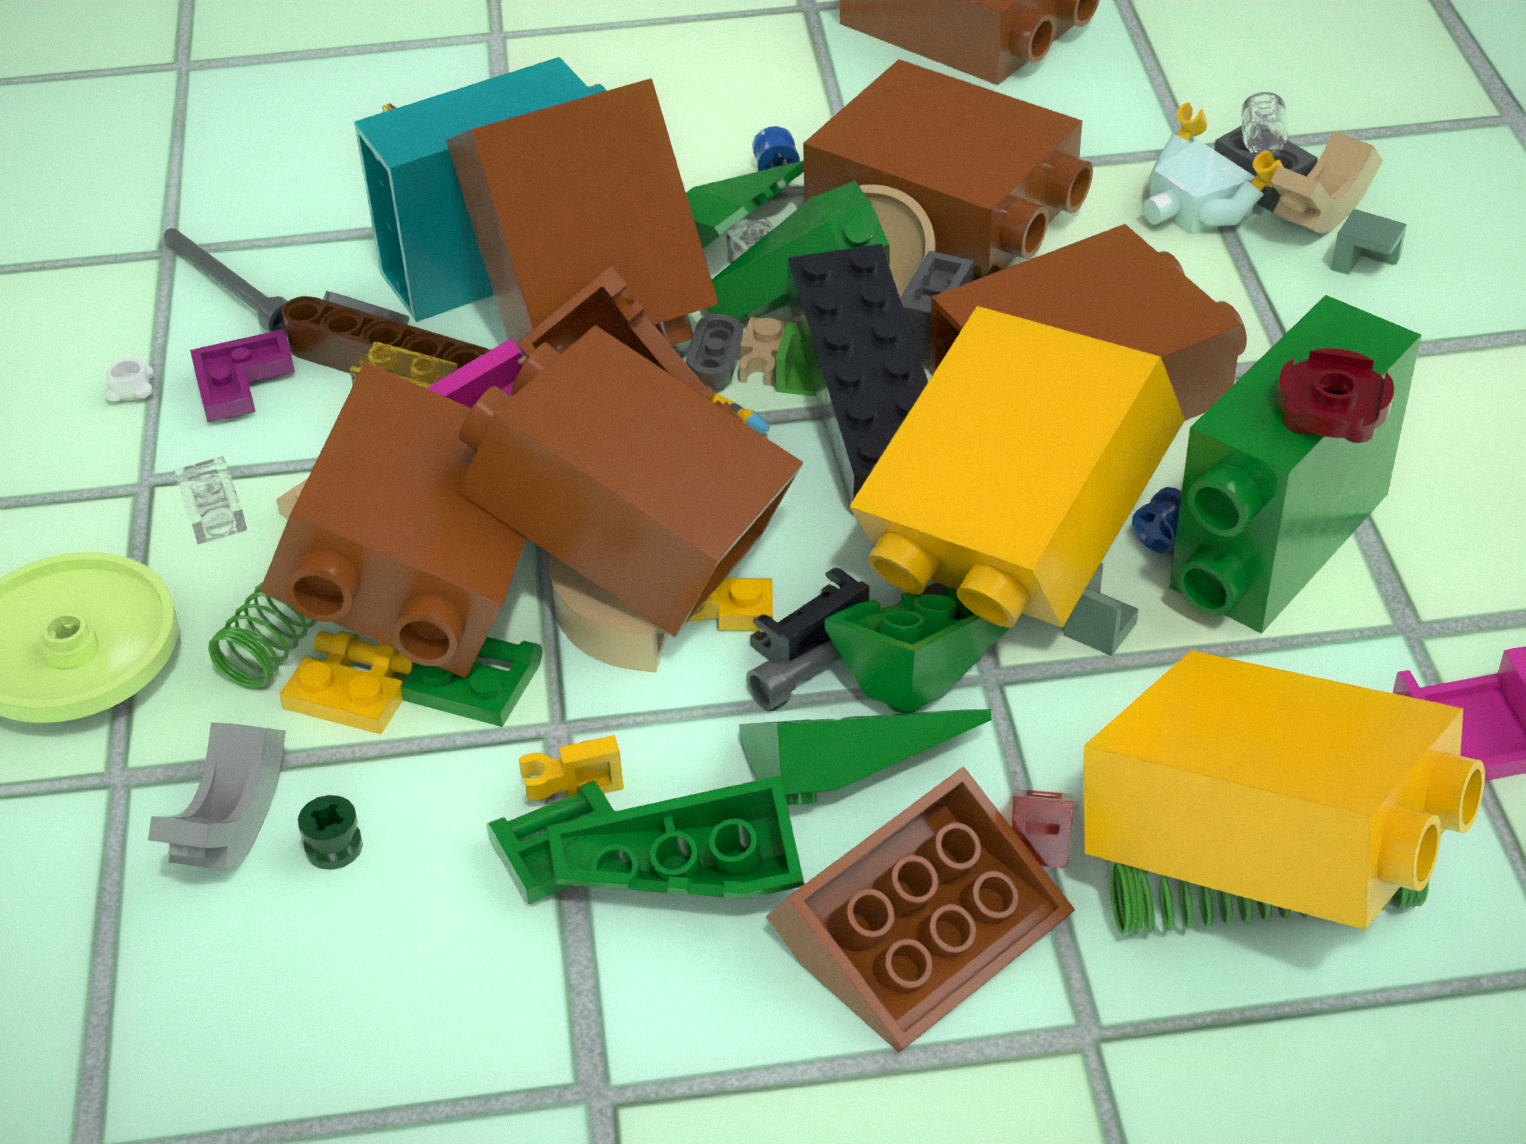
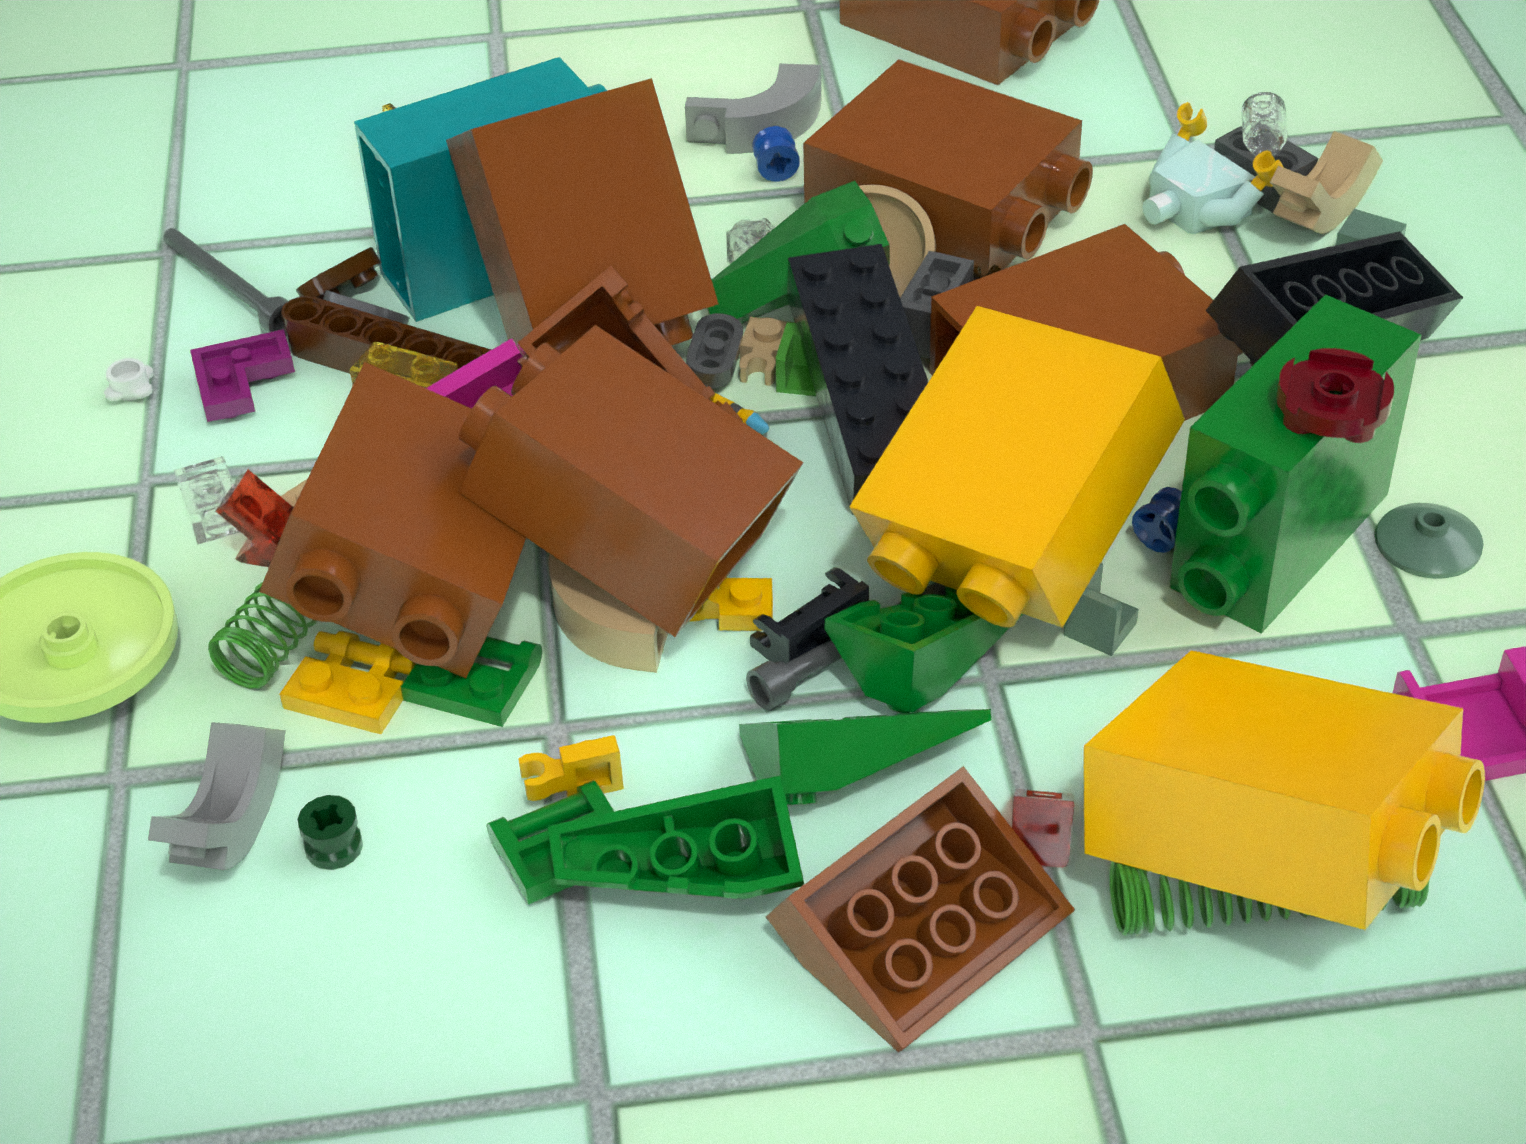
(256, 514): none -> clear red slope
(355, 270): none -> reddish brown plate
(726, 202): green wedge -> none
(789, 103): none -> light grey arch
(1373, 274): none -> black brick
(1429, 540): none -> sand green dish

